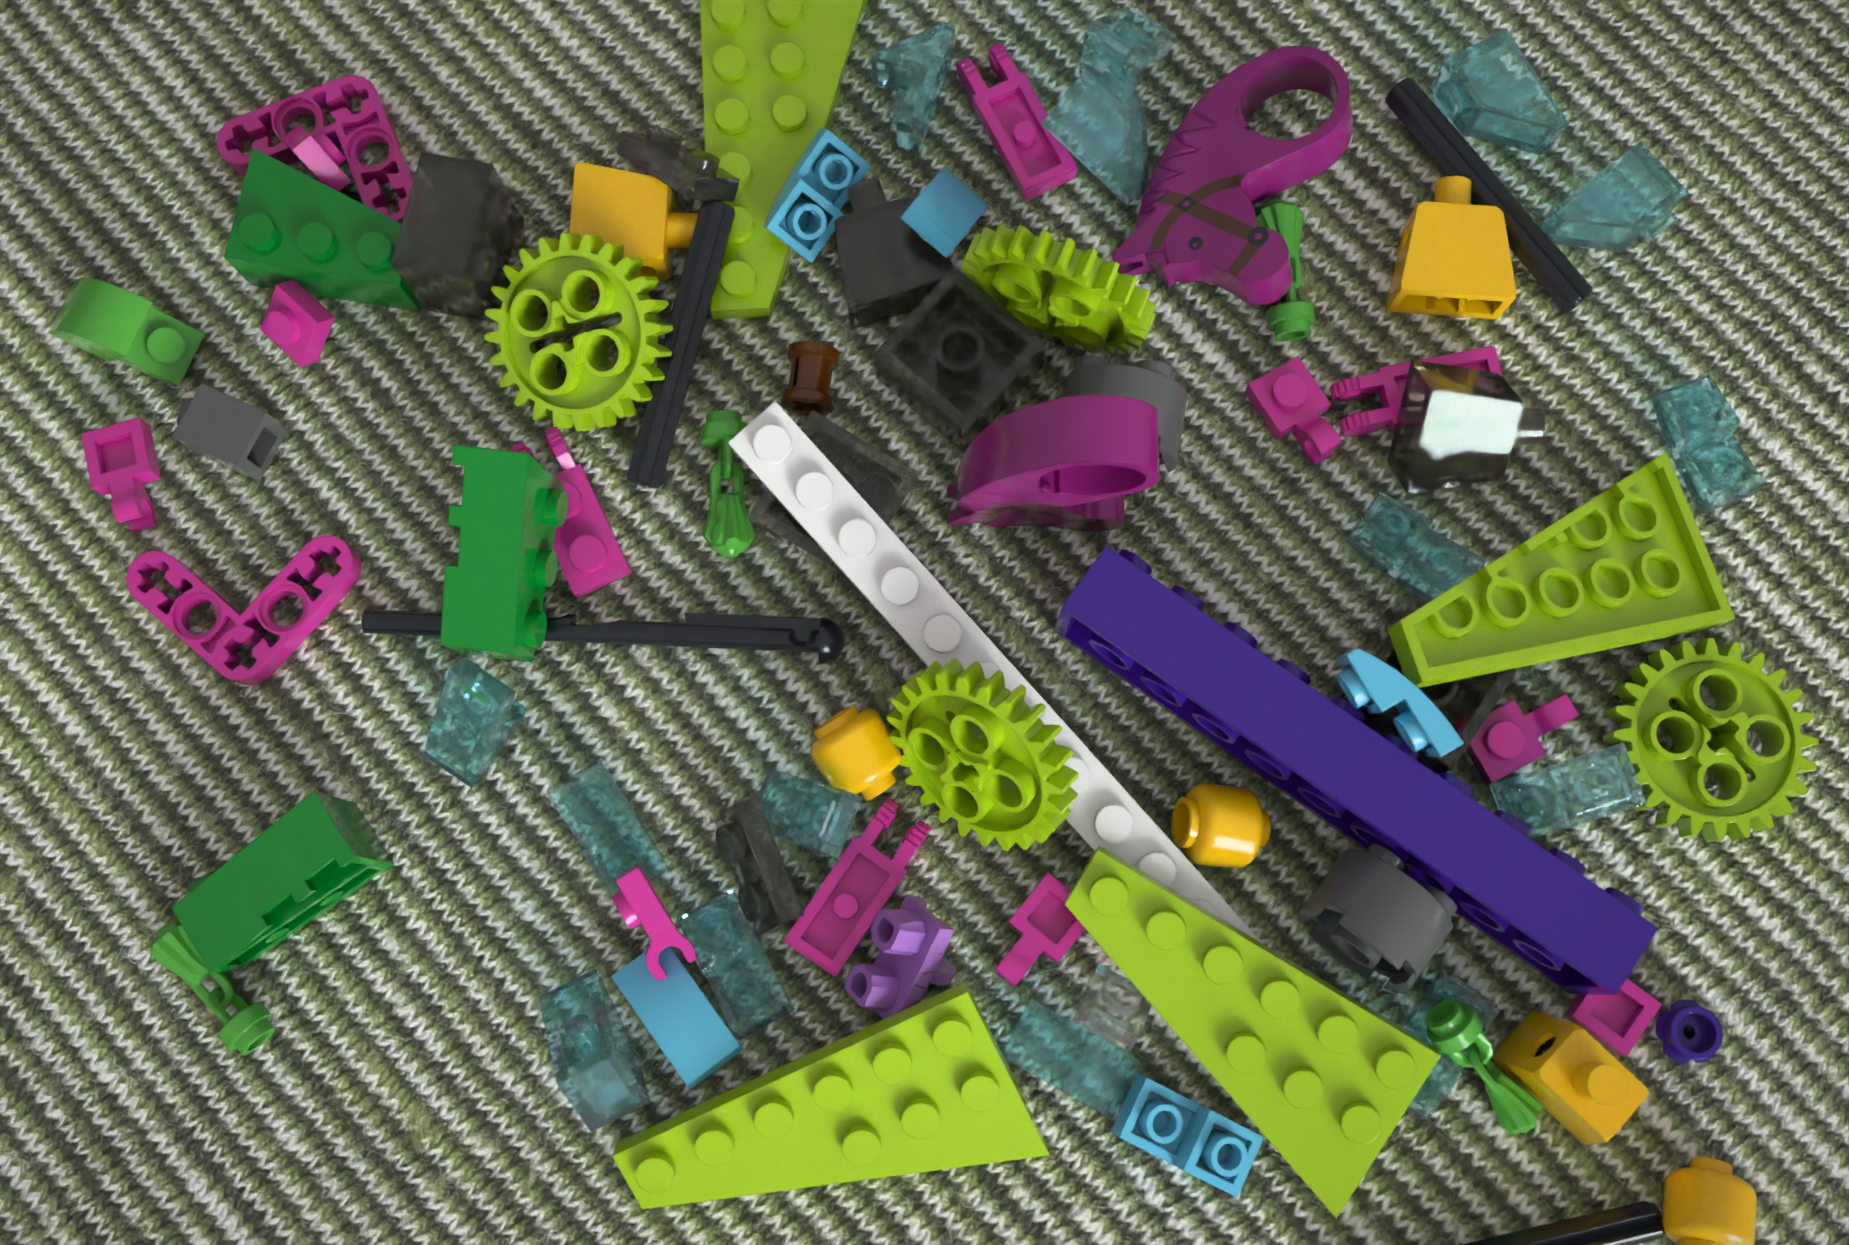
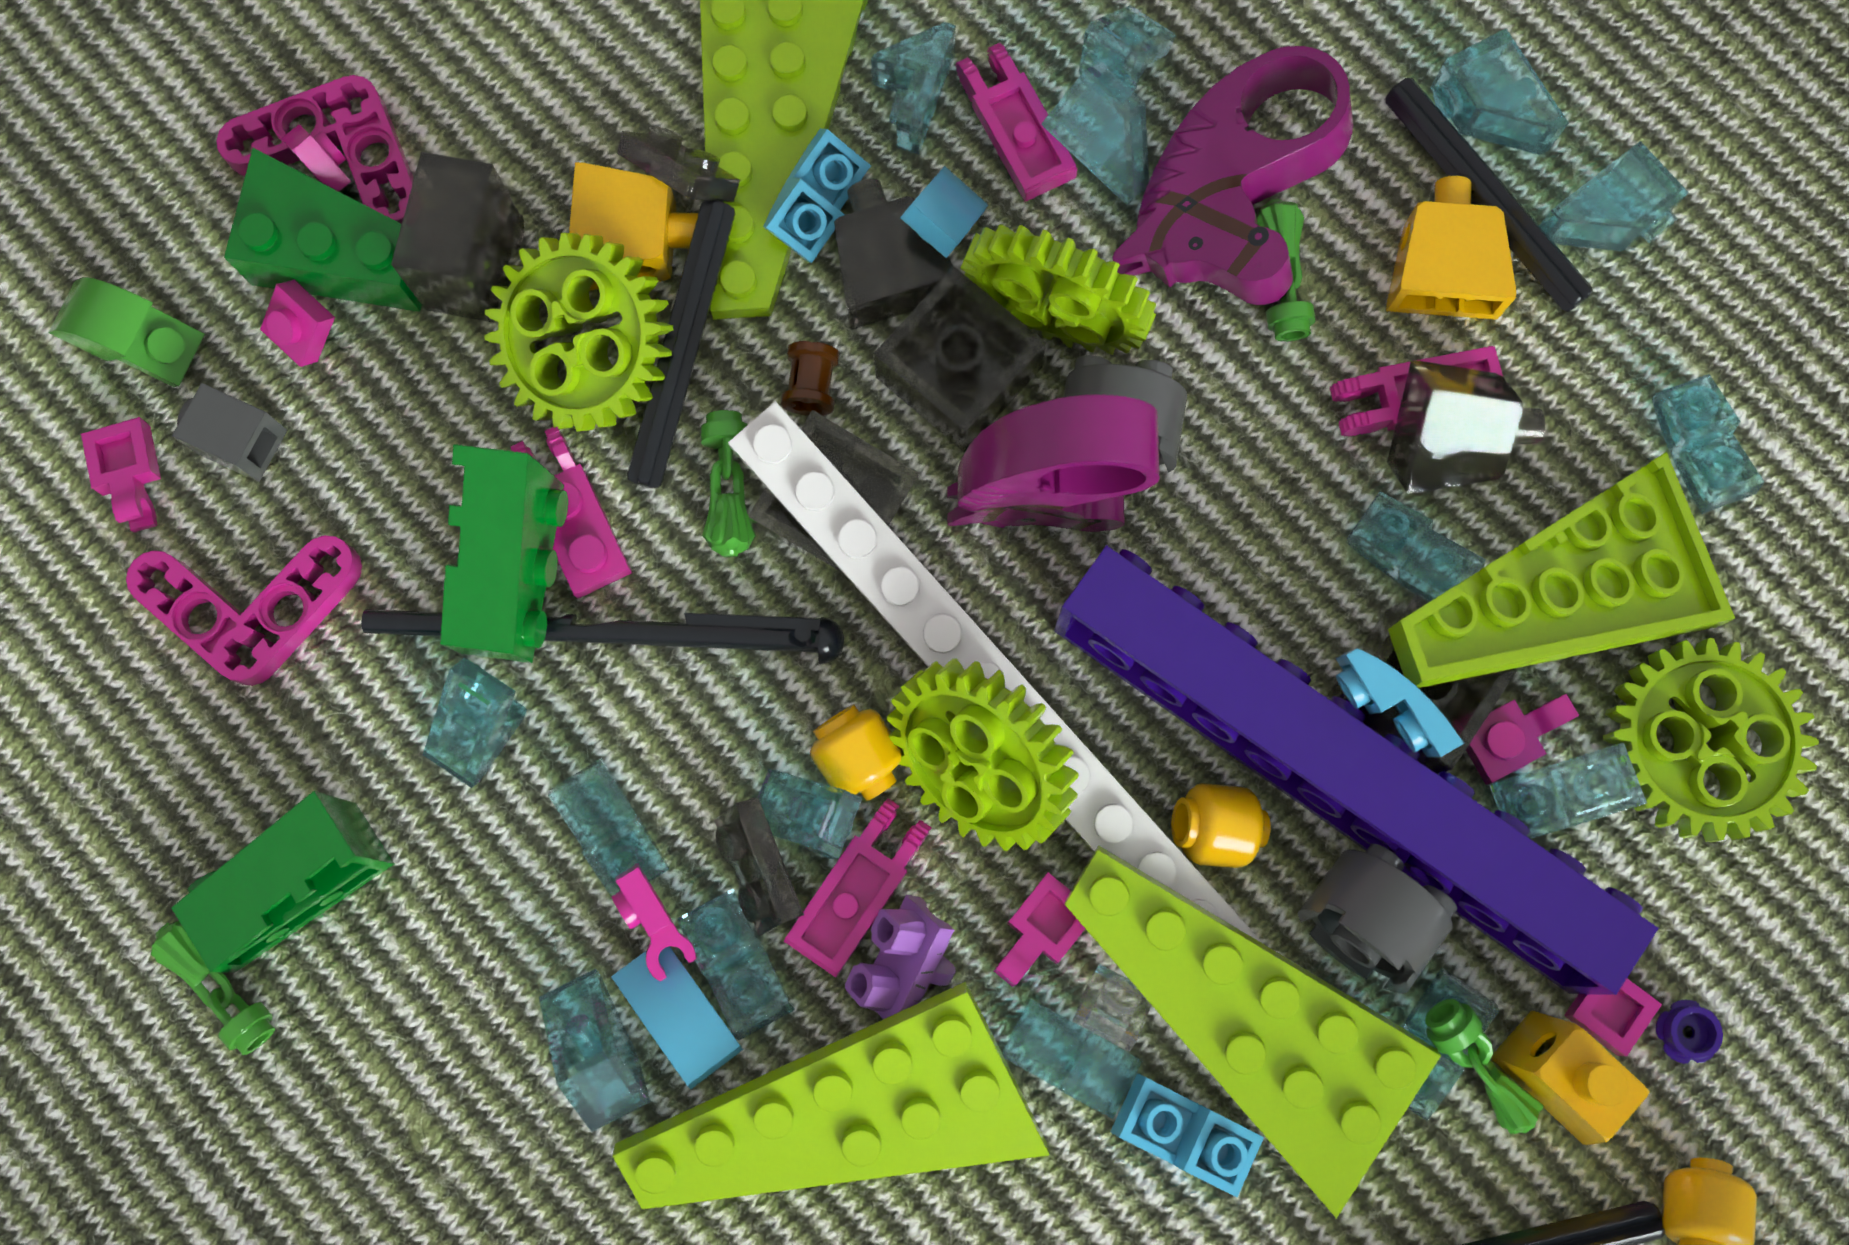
(1292, 402): dark pink plate -> none

